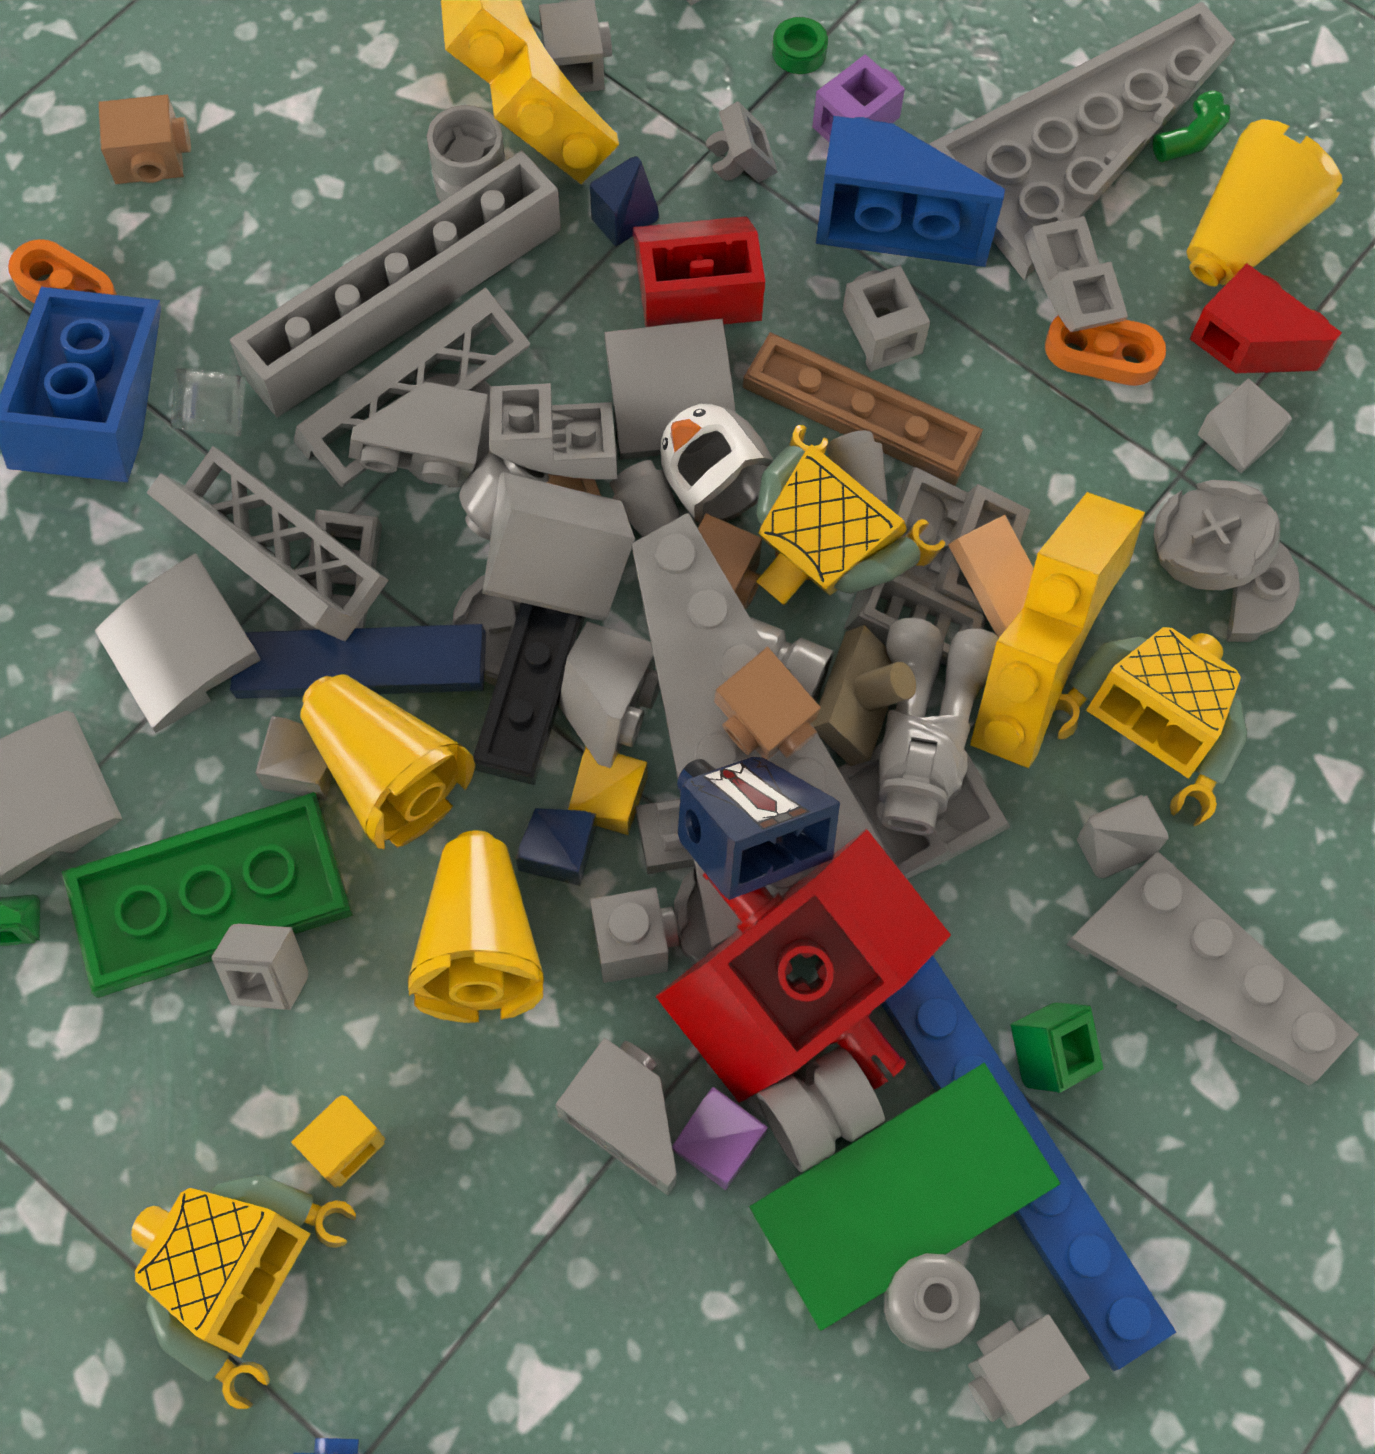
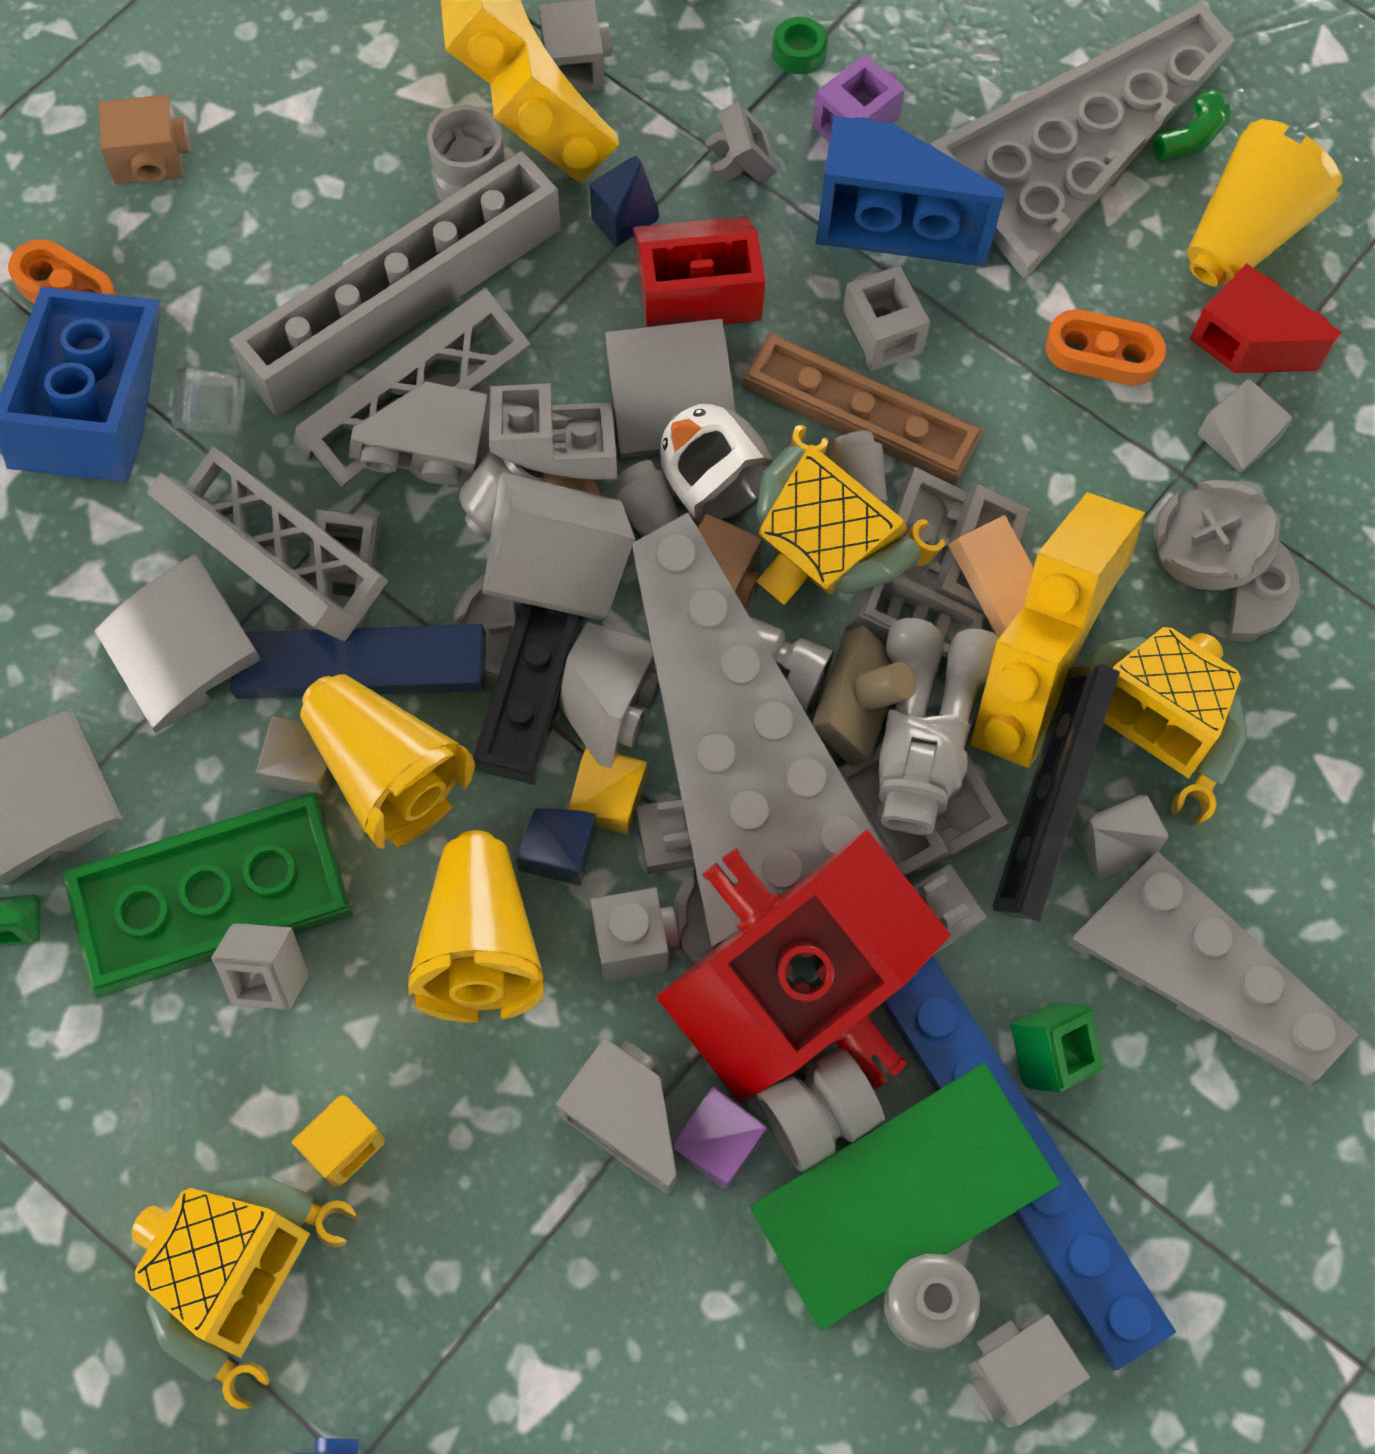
(753, 823): dark blue torso -> none
(767, 708): medium nougat brick -> none
(951, 903): none -> light grey tile
(1055, 791): none -> black tile
(1071, 275): light grey slope -> none

